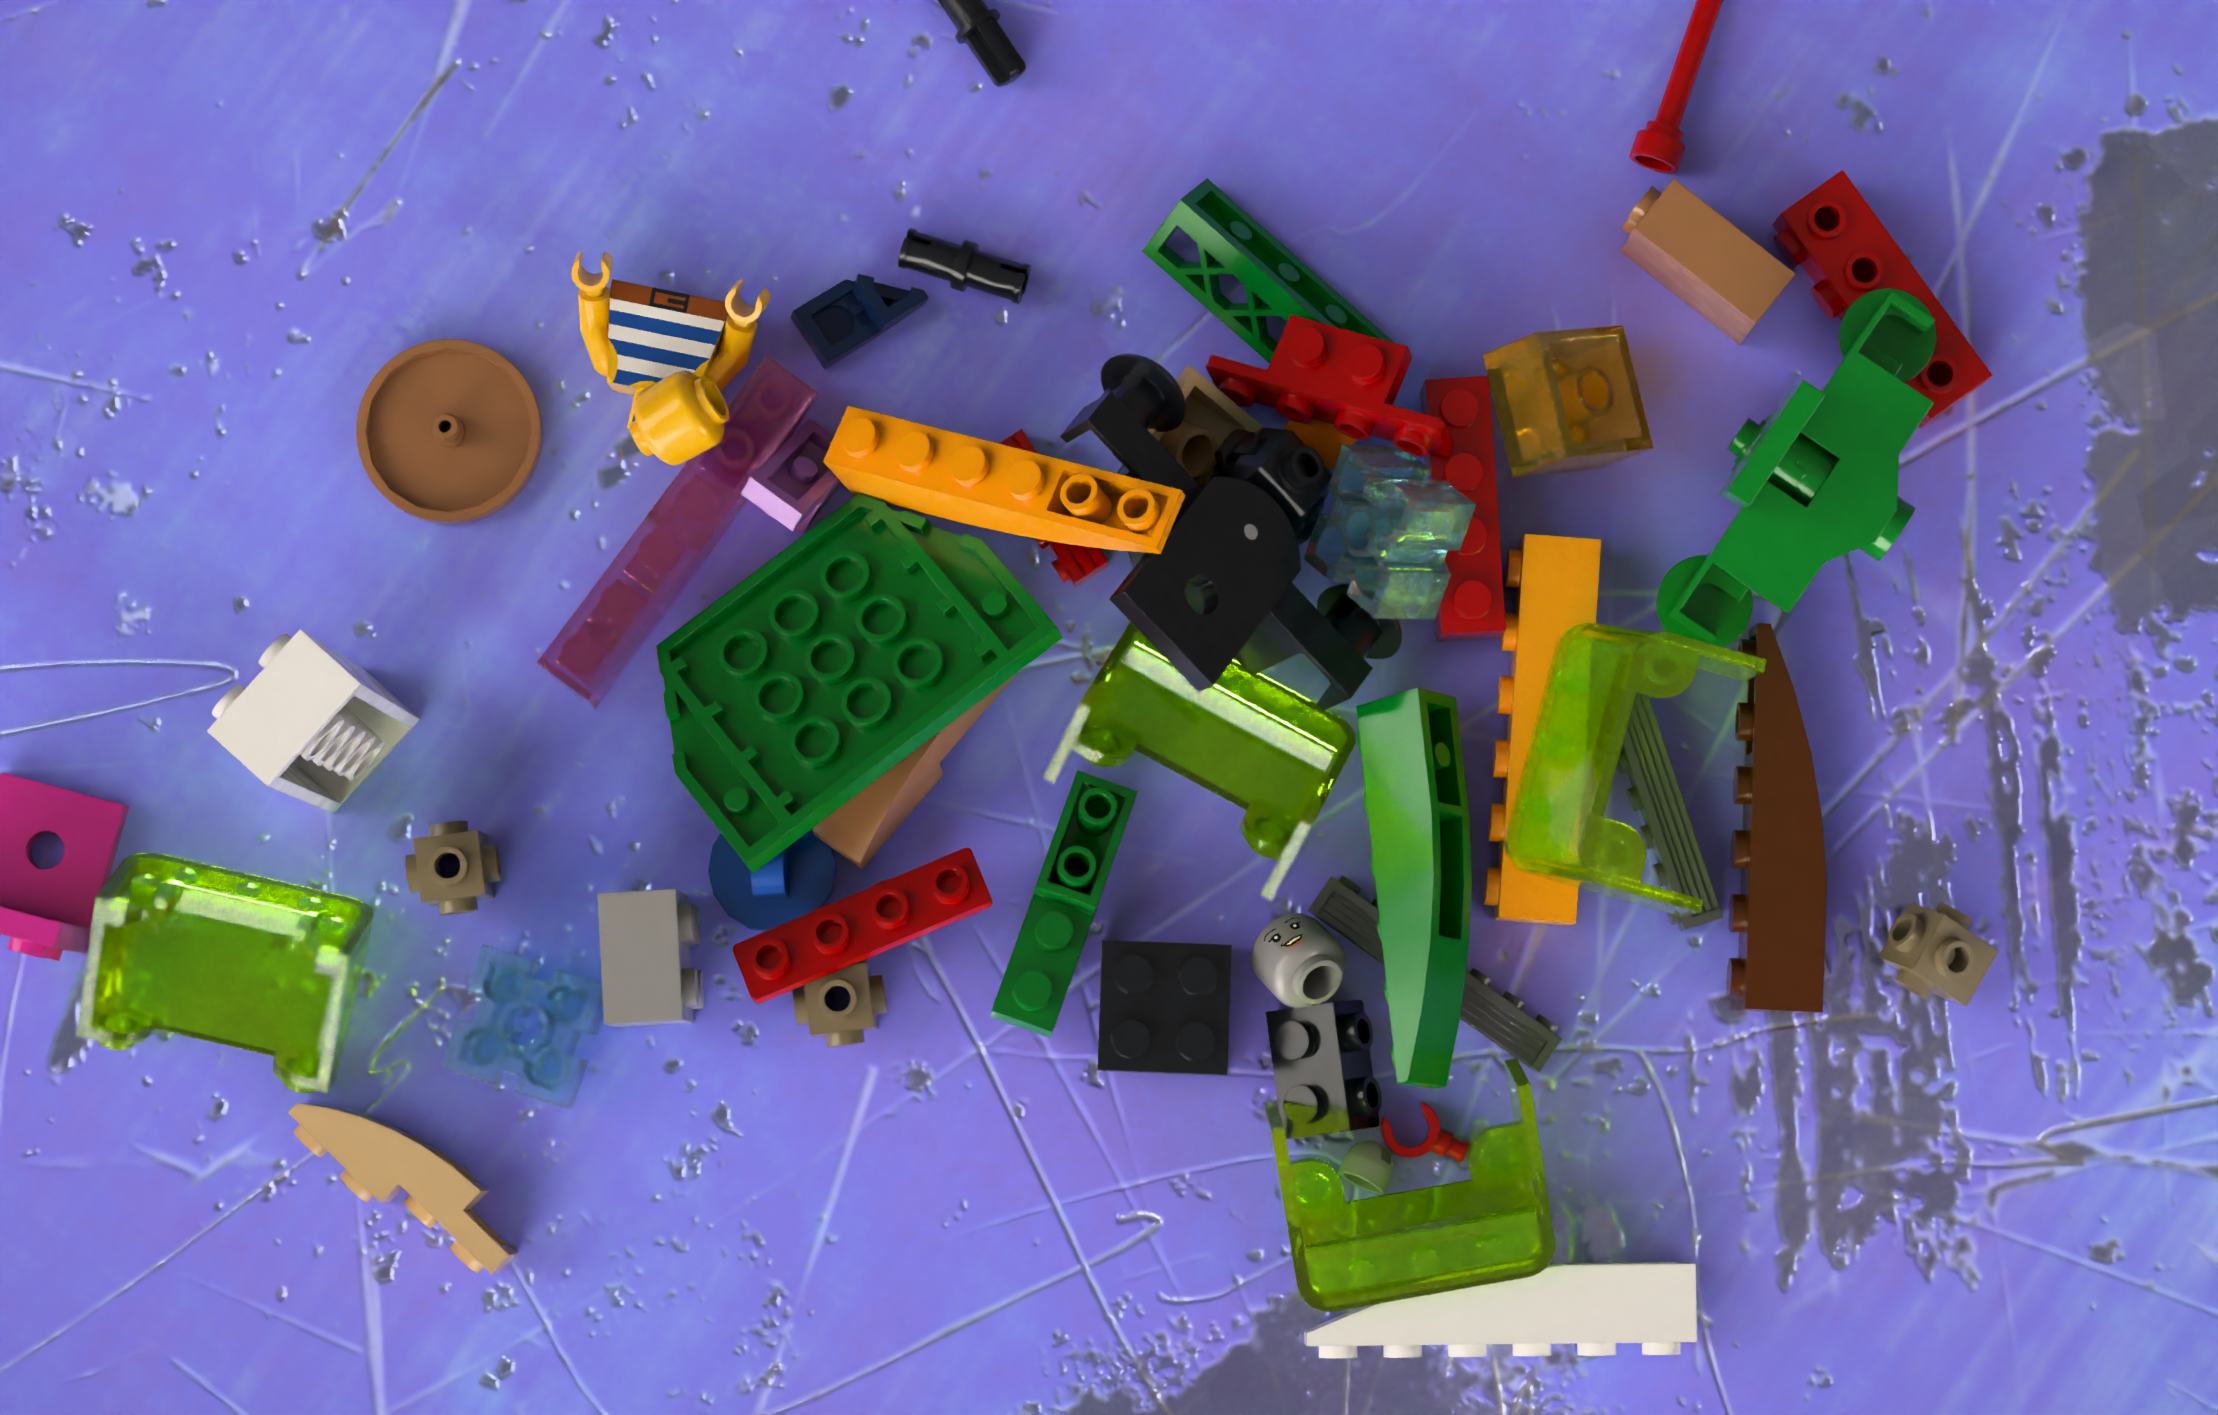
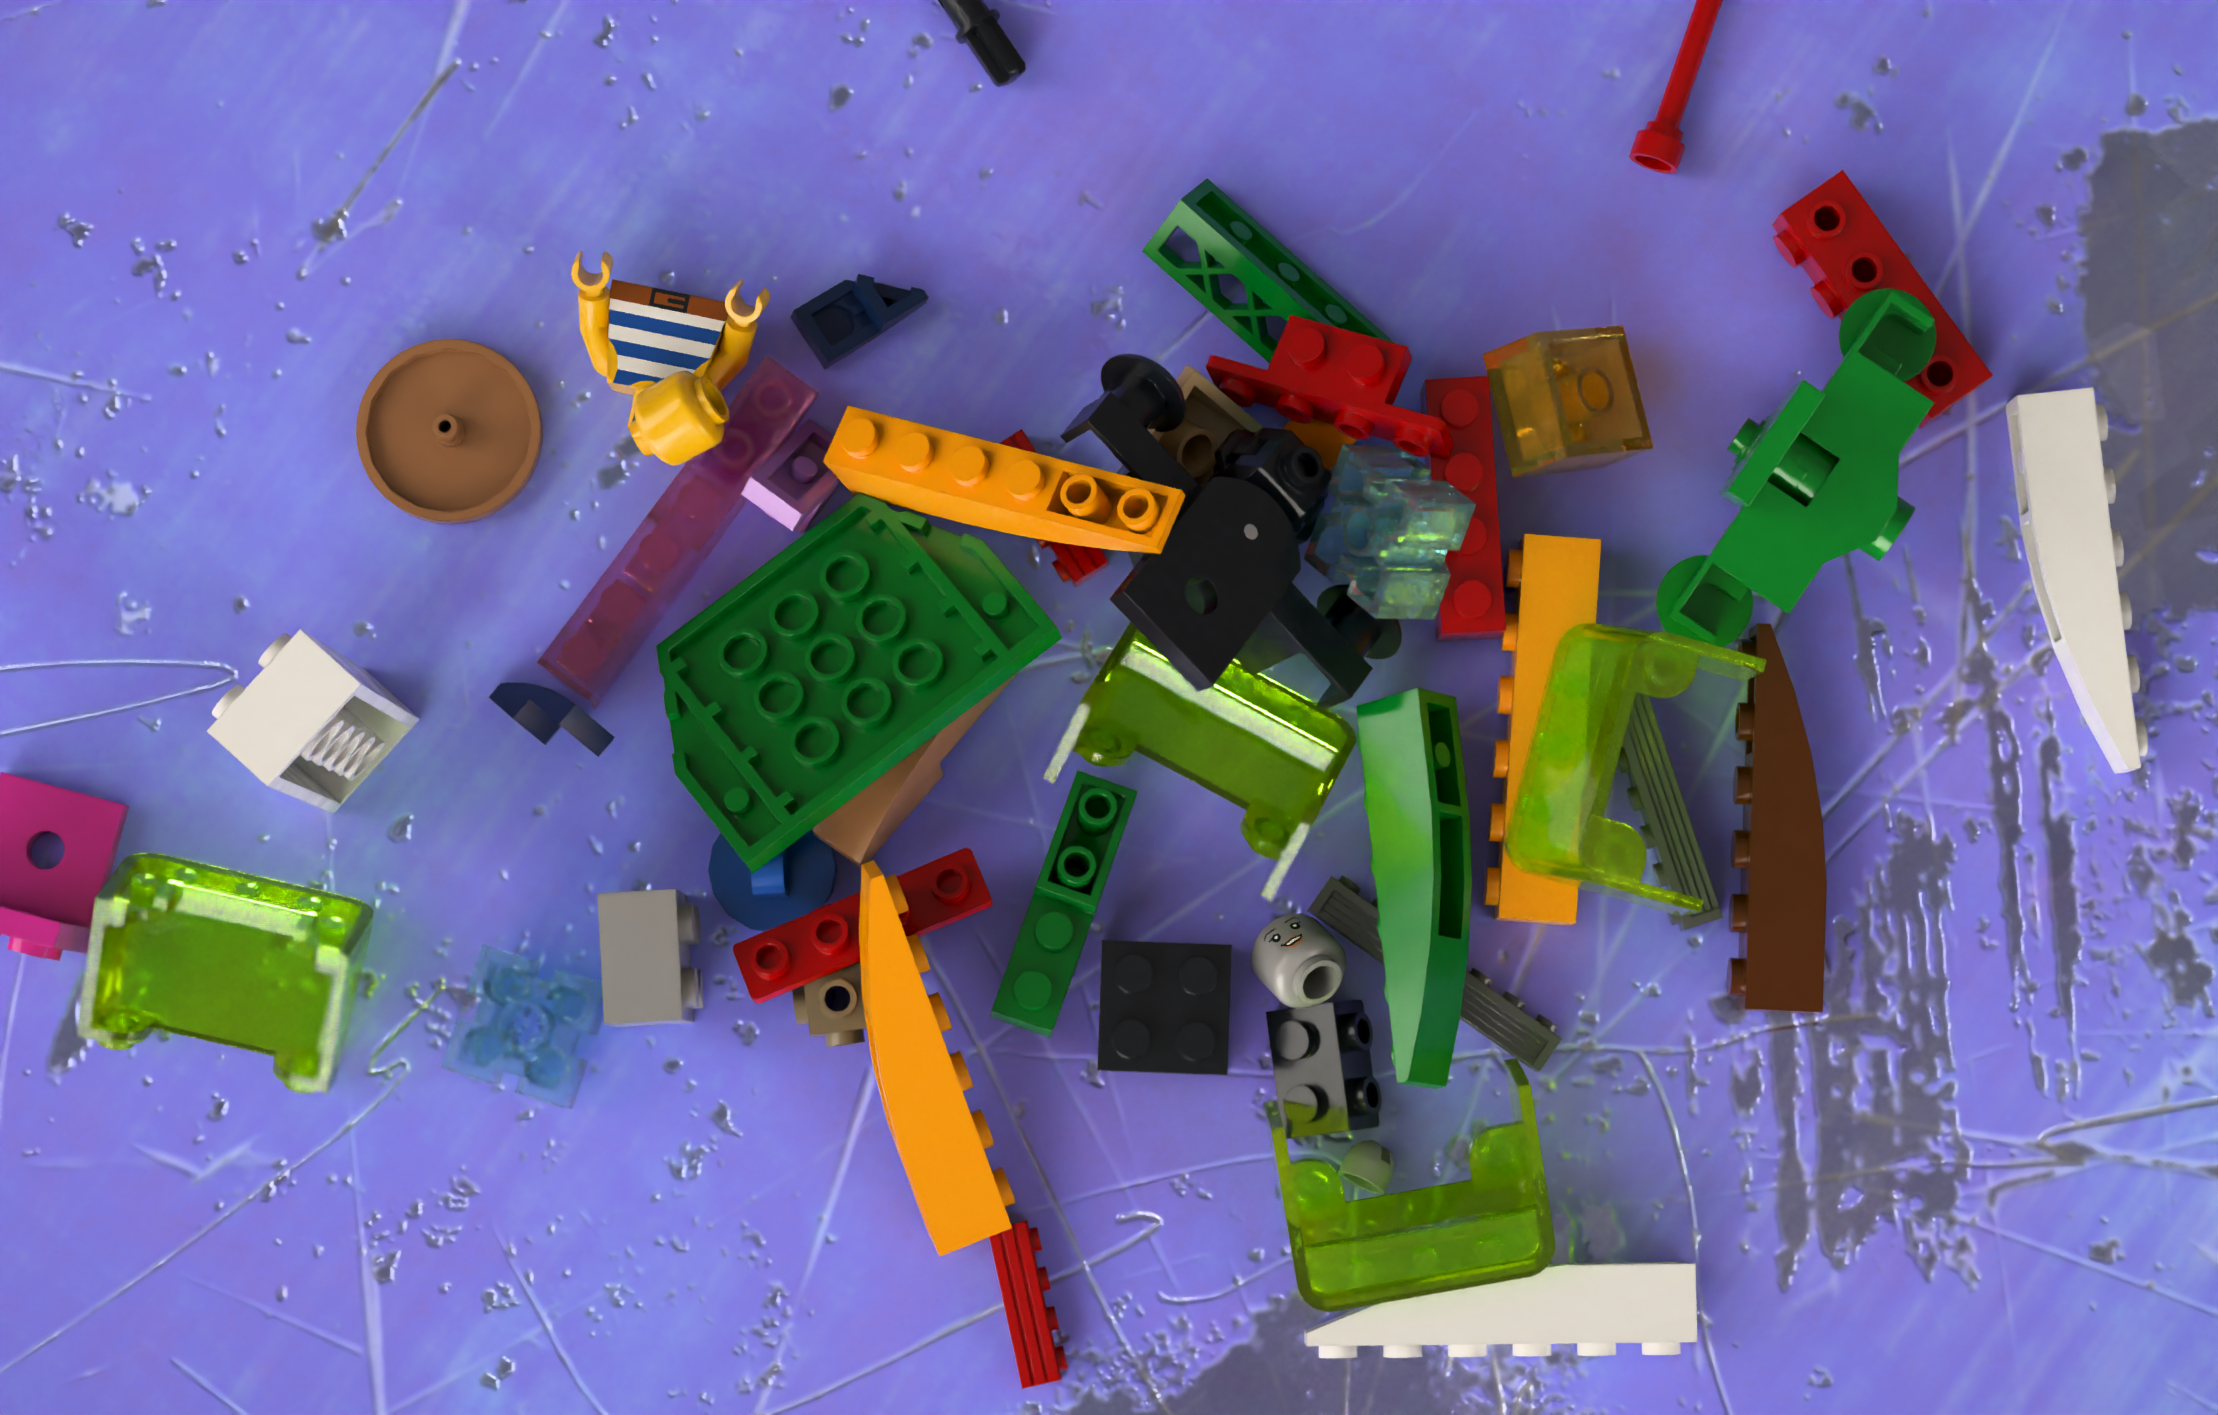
(387, 1159): tan slope -> none
(478, 868): dark tan brick -> none
(546, 711): none -> dark blue slope
(923, 1082): none -> light orange slope
(964, 265): black pin -> none
(1025, 1305): none -> red piece
(1437, 1139): red piece -> none
(1704, 259): medium nougat brick -> none
(1937, 953): dark tan brick -> none
(2075, 557): none -> white slope

